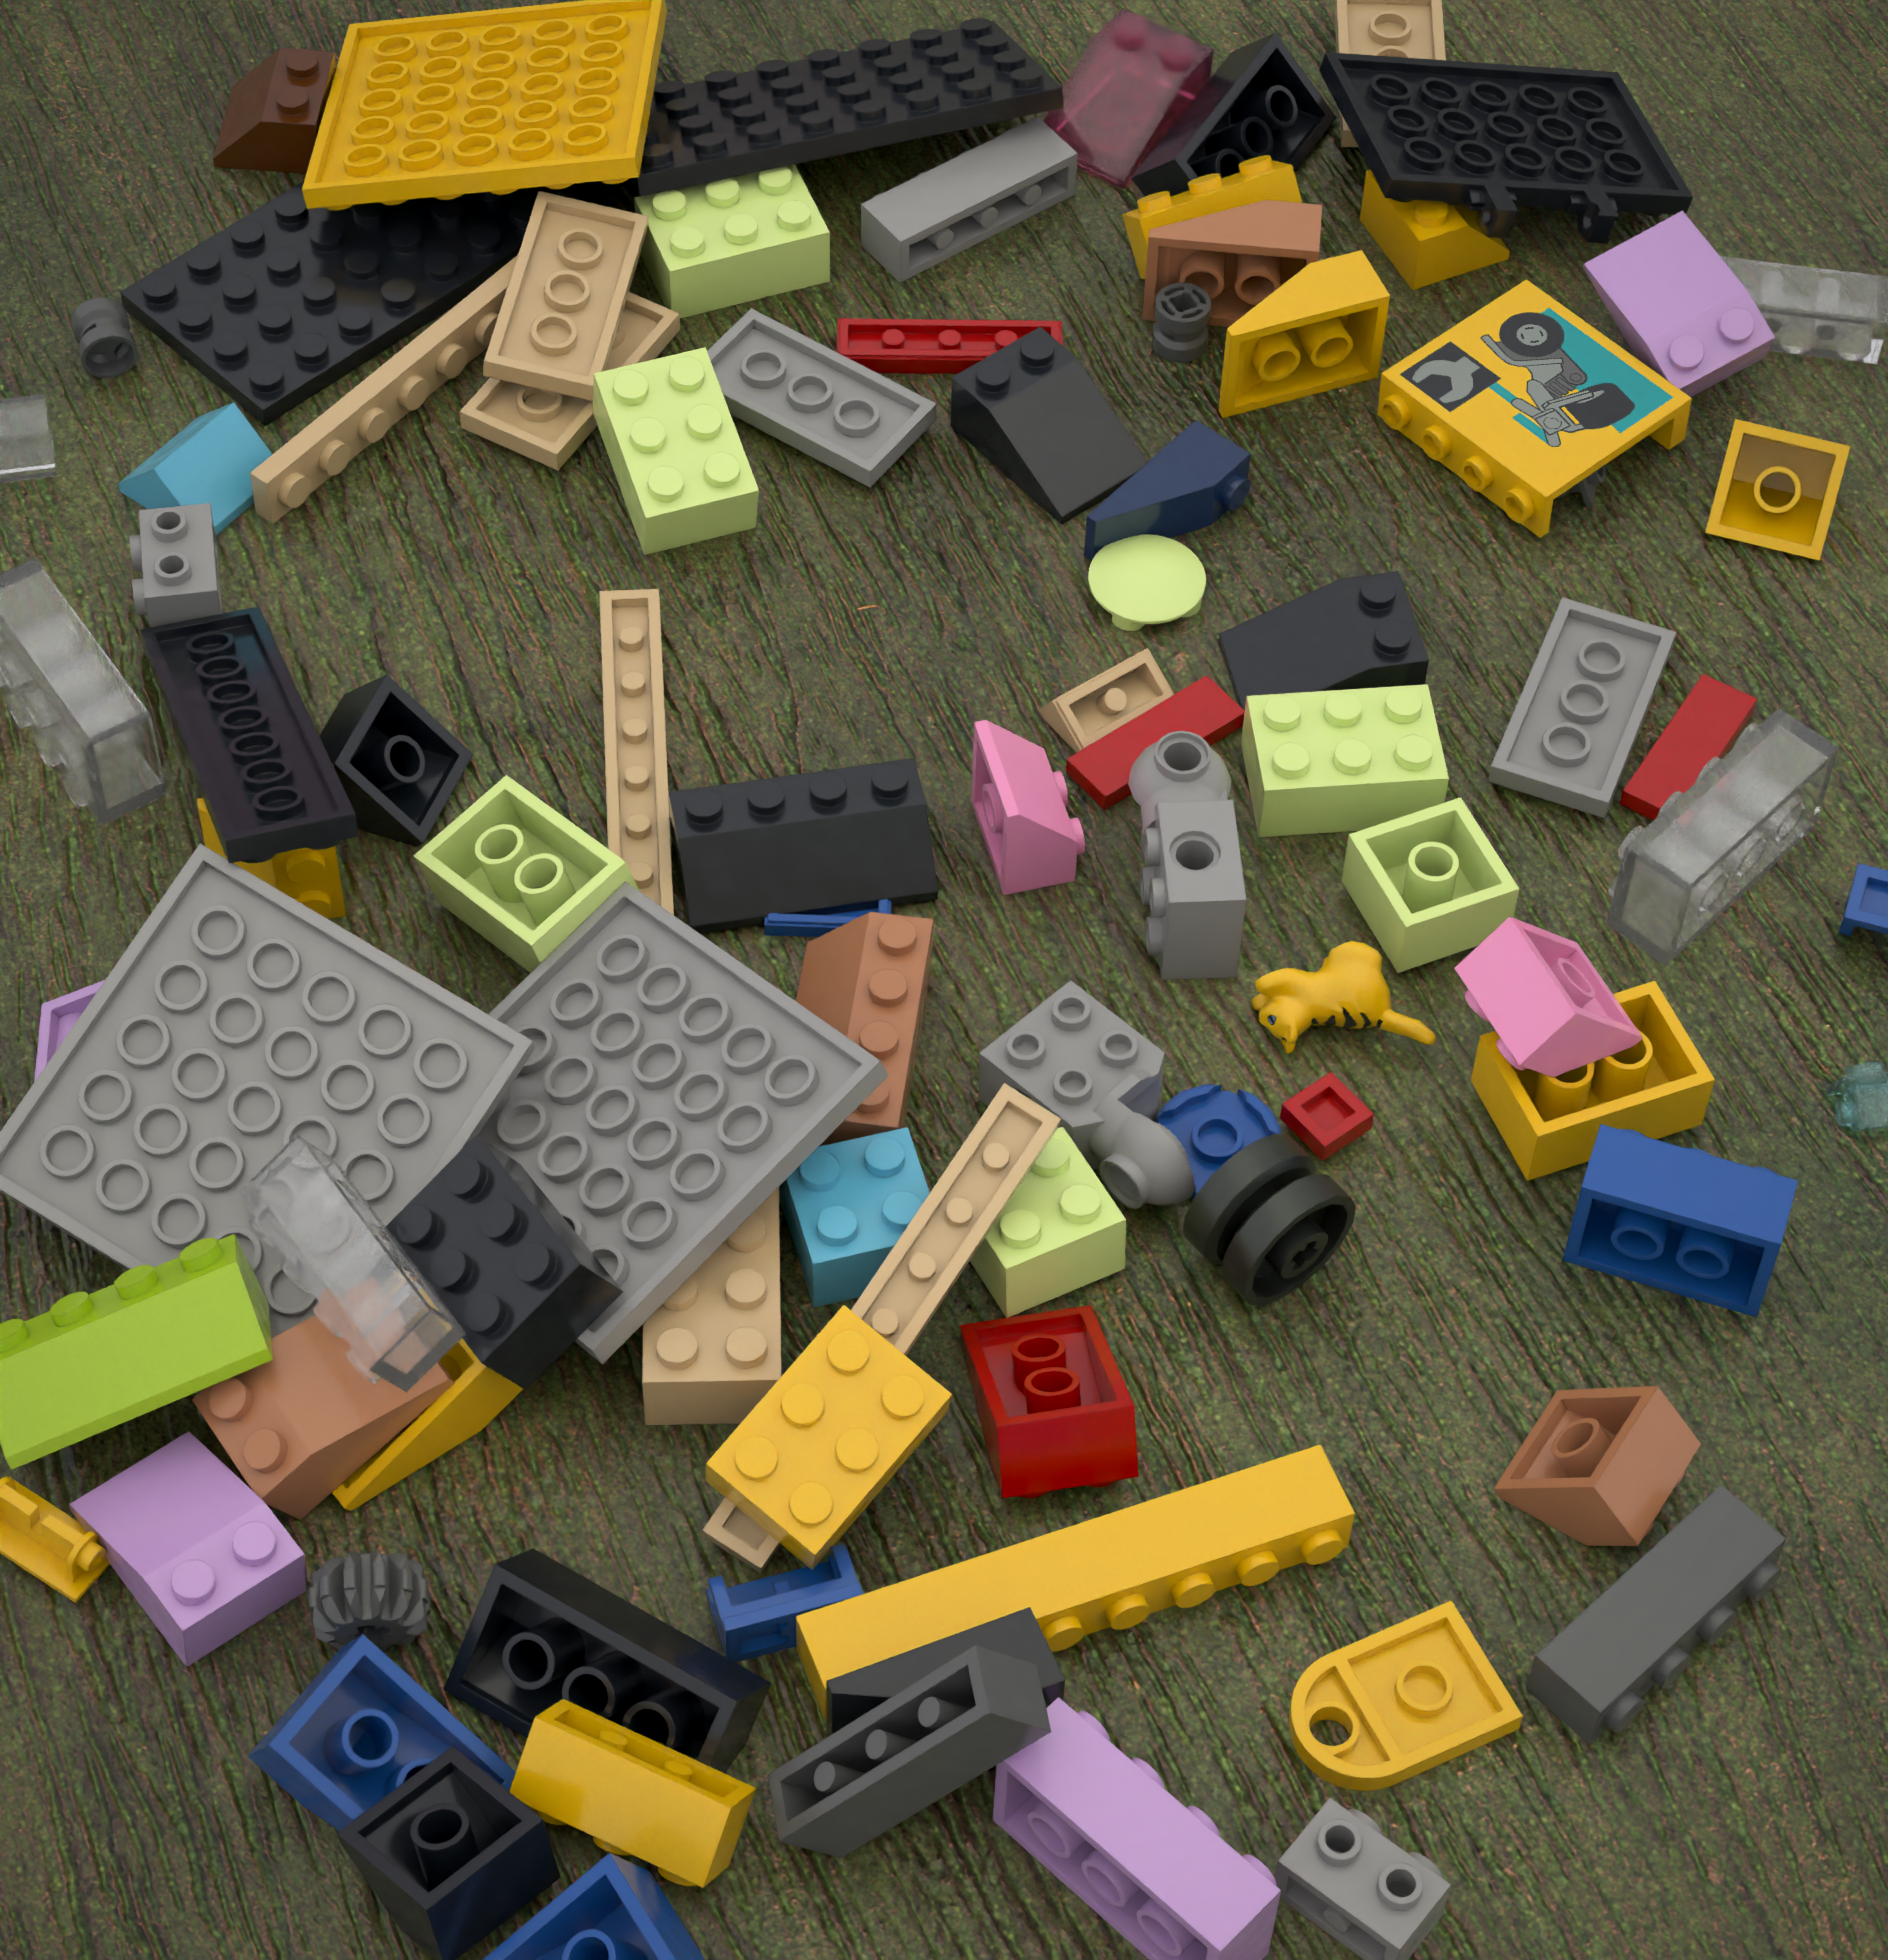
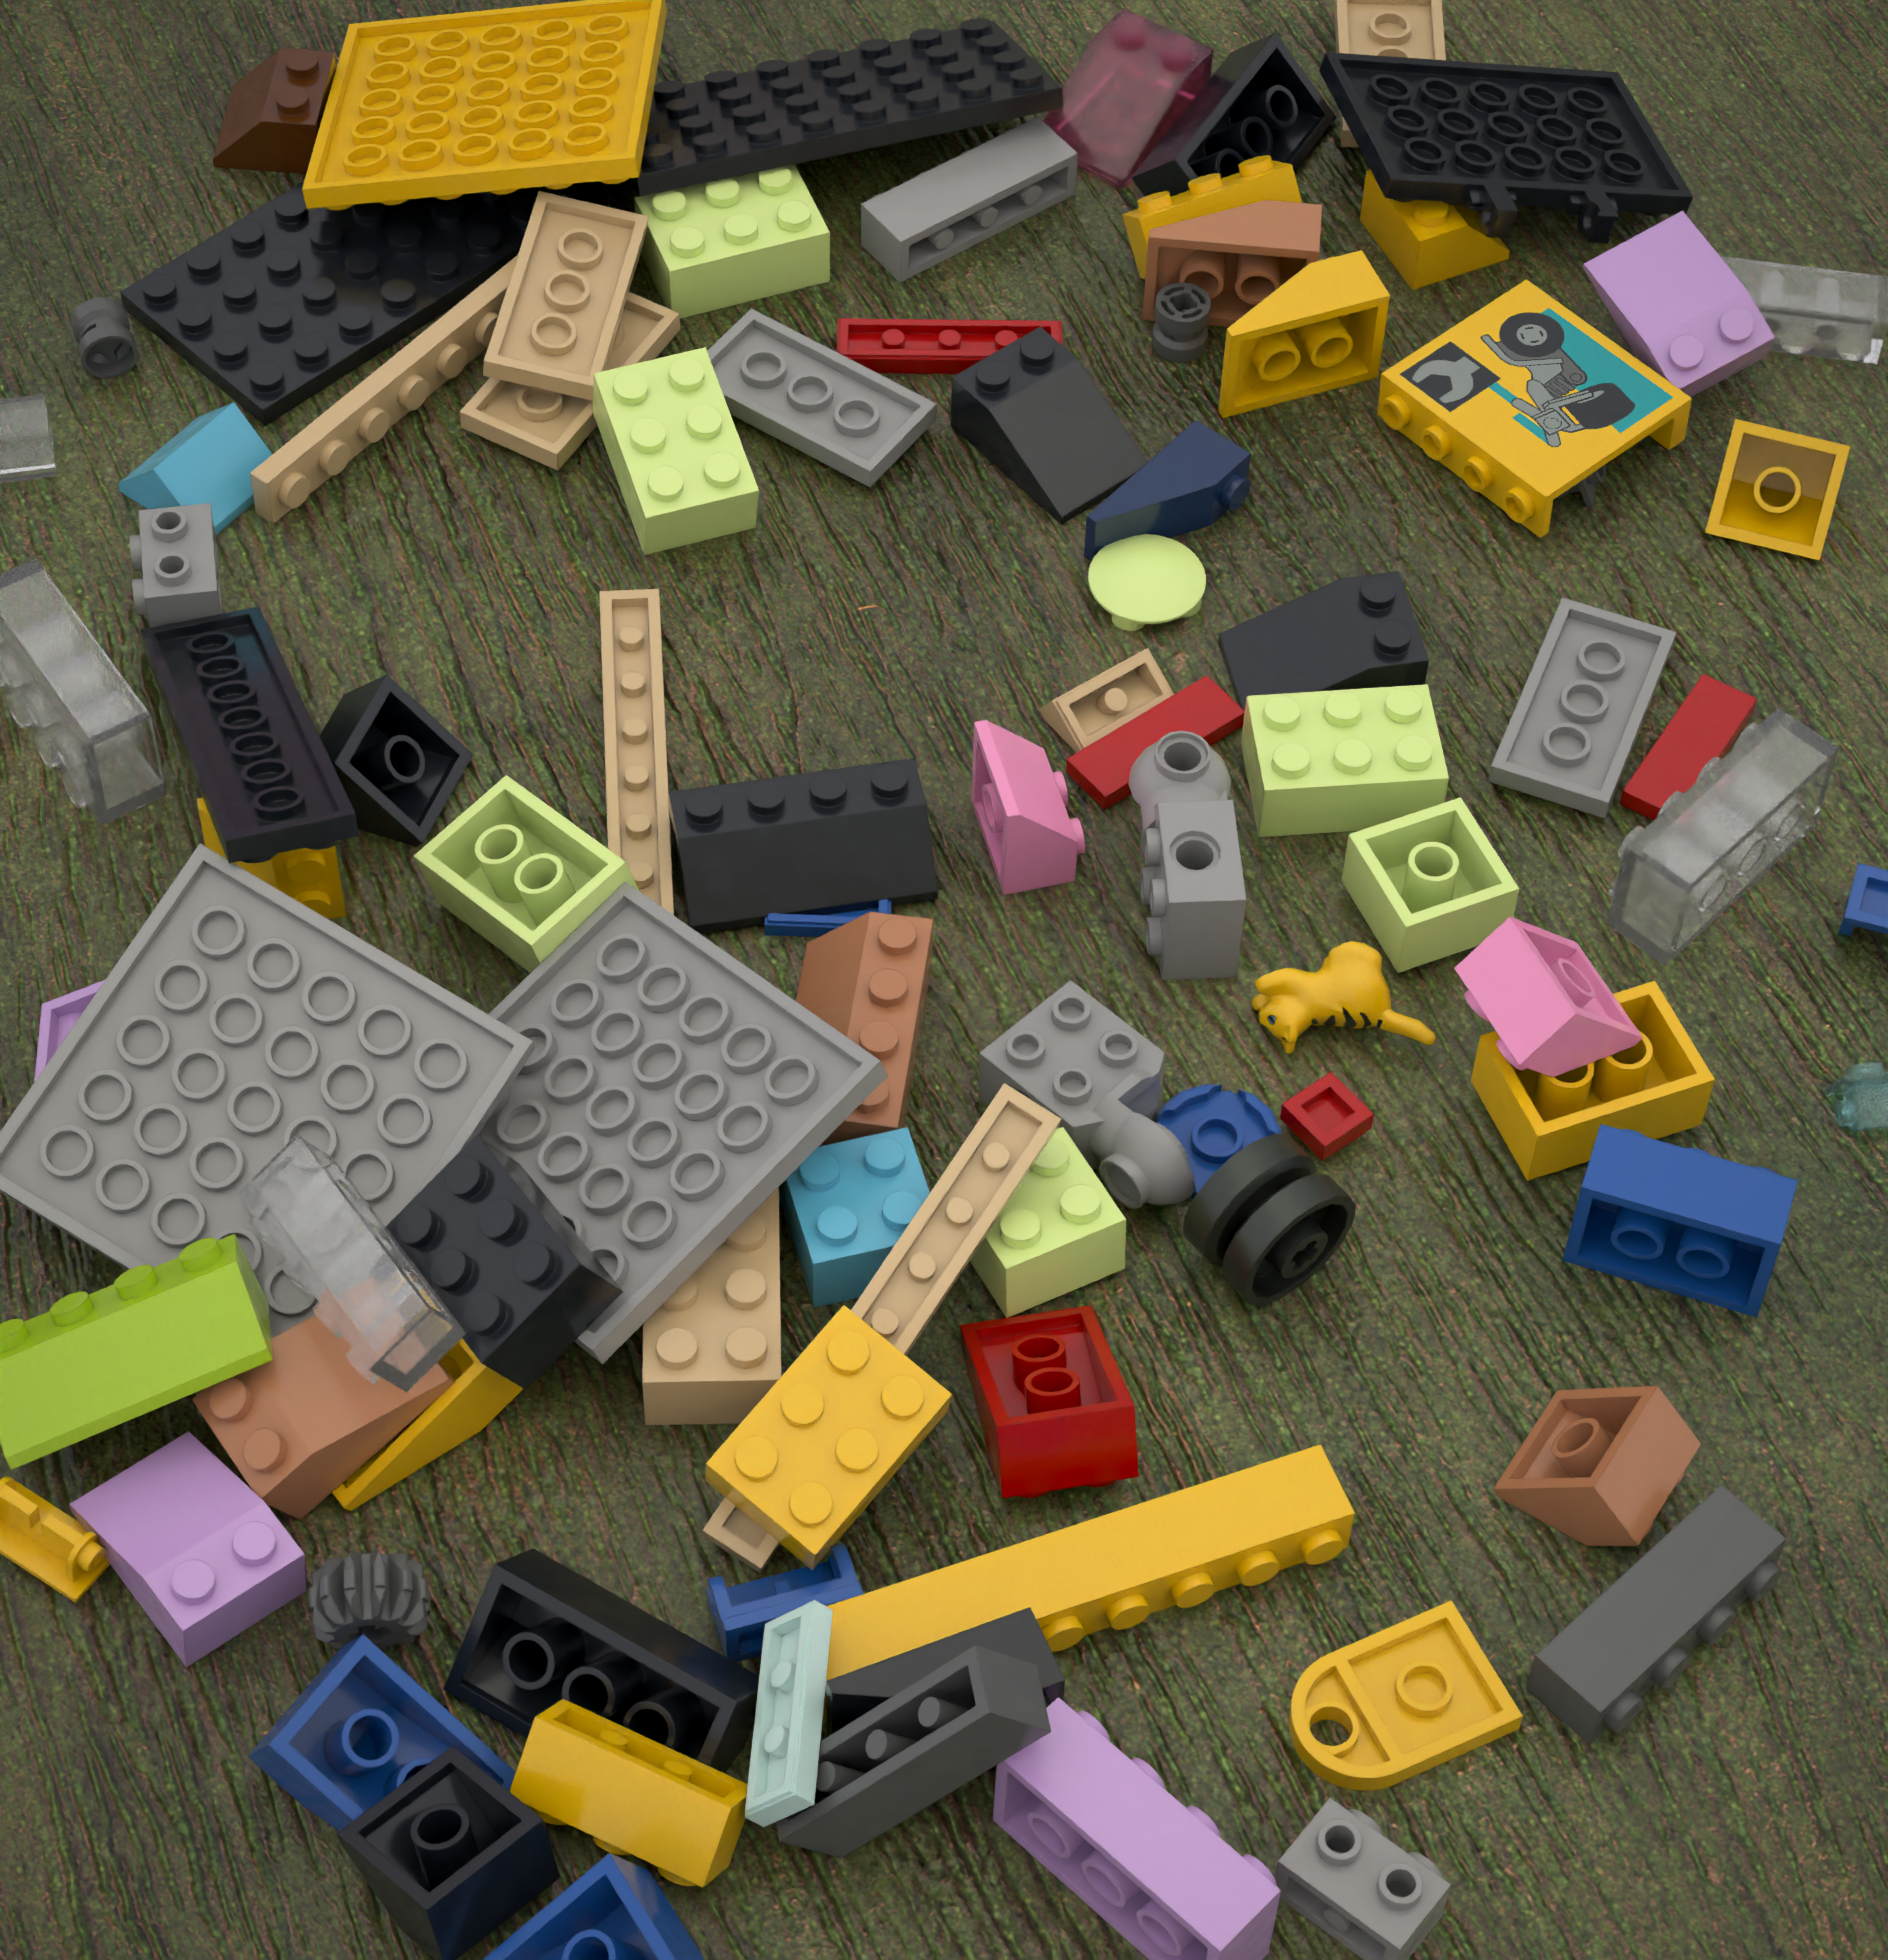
(789, 1714): none -> light aqua tile

